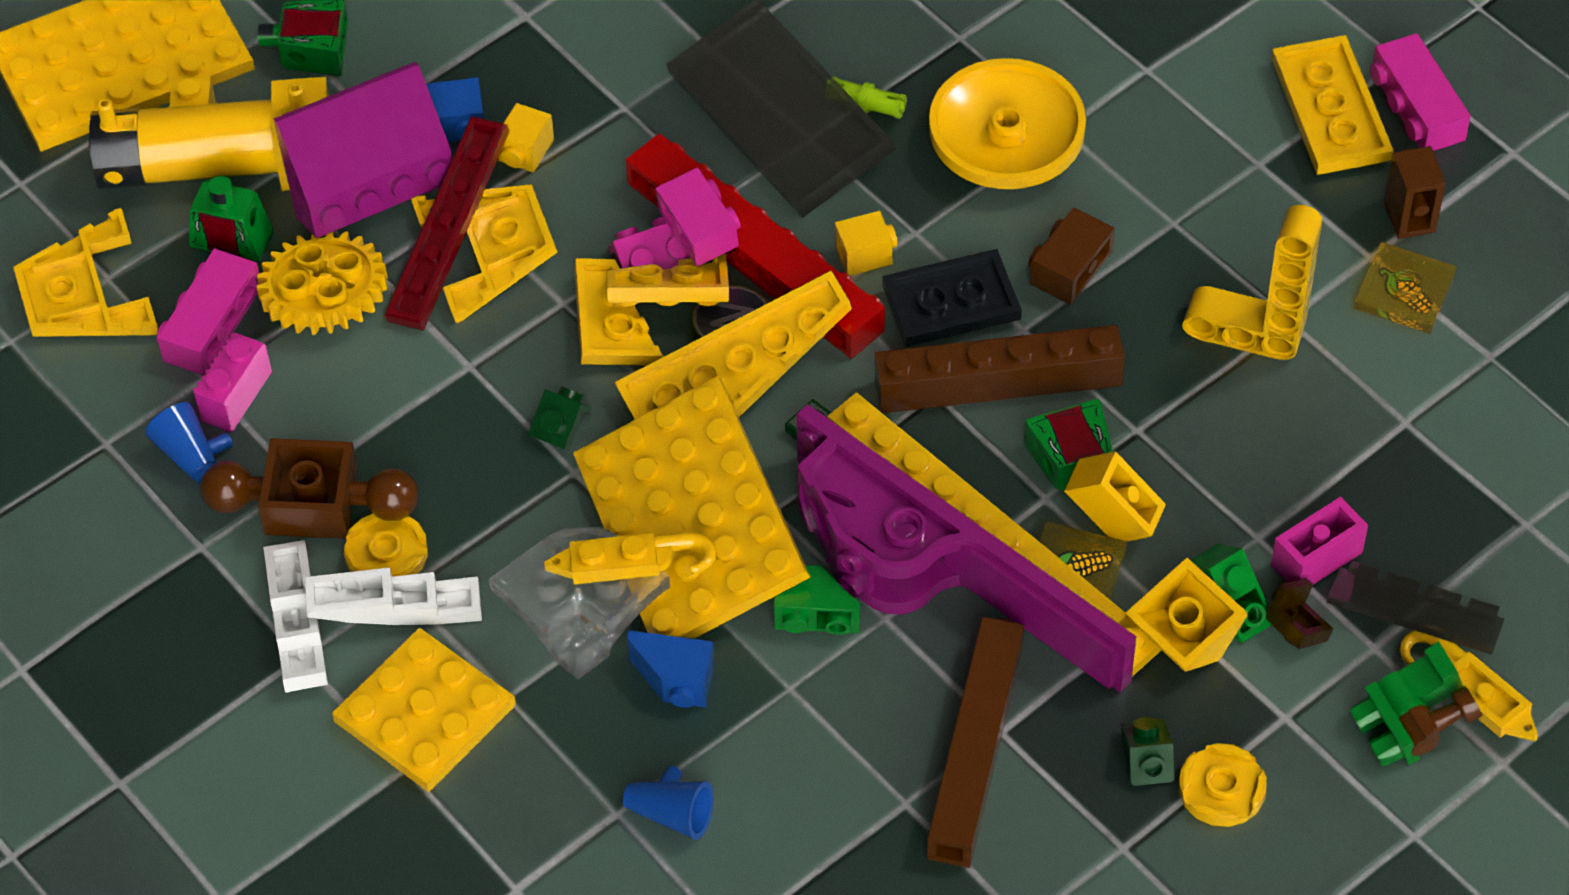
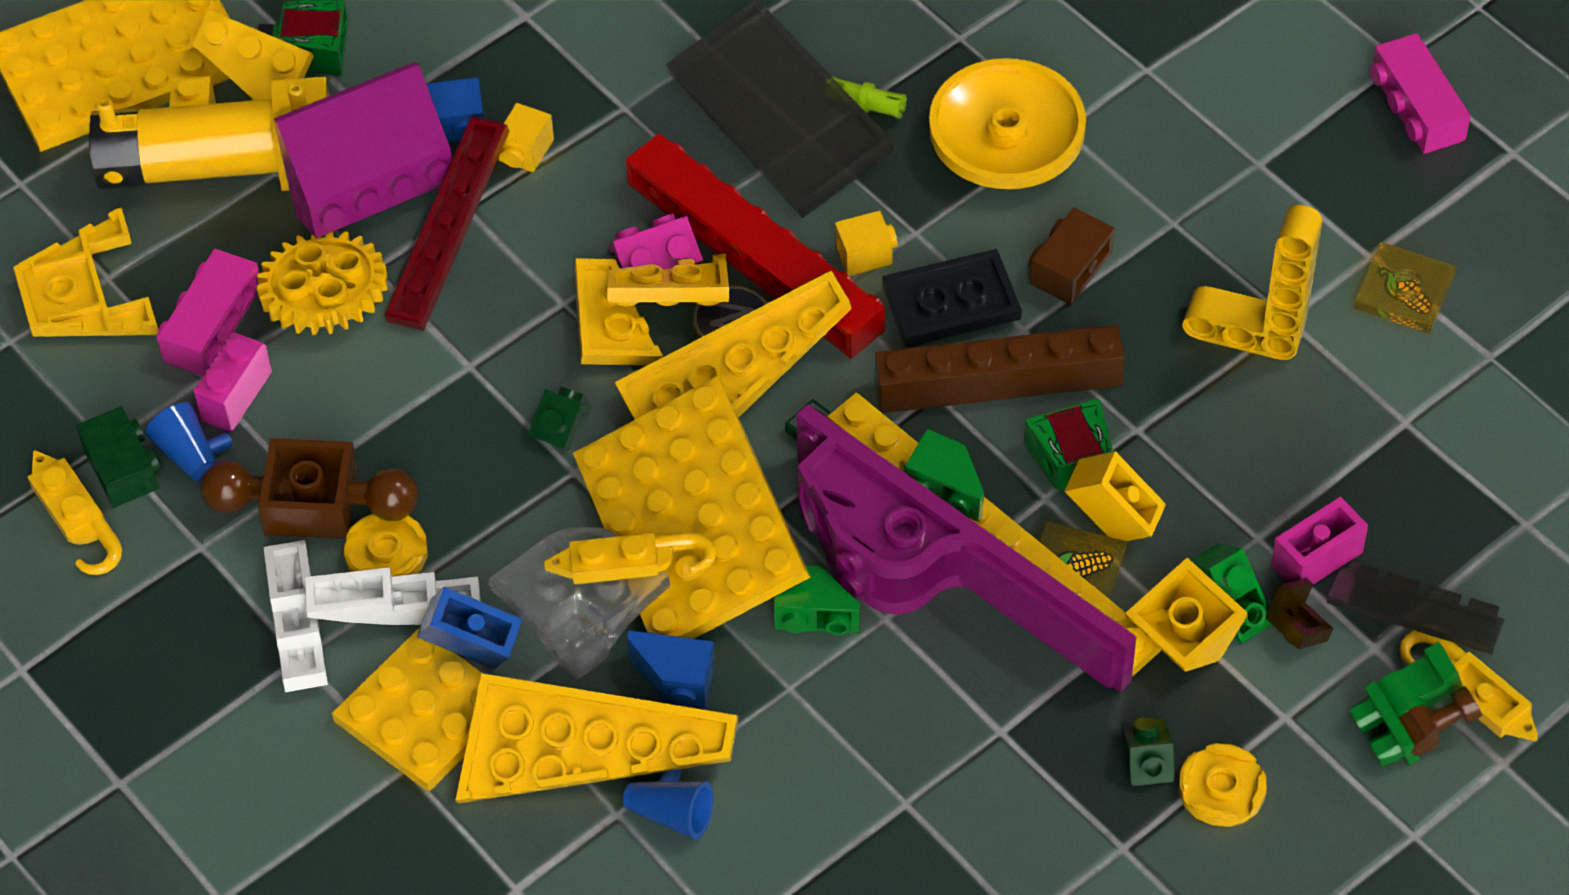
(73, 510): none -> yellow plate
(118, 456): none -> dark green brick
(229, 220): green torso -> none
(249, 55): none -> yellow wing
(469, 628): none -> blue brick
(508, 243): yellow wing -> none
(559, 737): none -> yellow wing
(698, 216): dark pink brick -> none
(948, 472): none -> green slope
(975, 742): reddish brown brick -> none
(1331, 105): yellow plate -> none
(1414, 192): reddish brown brick -> none

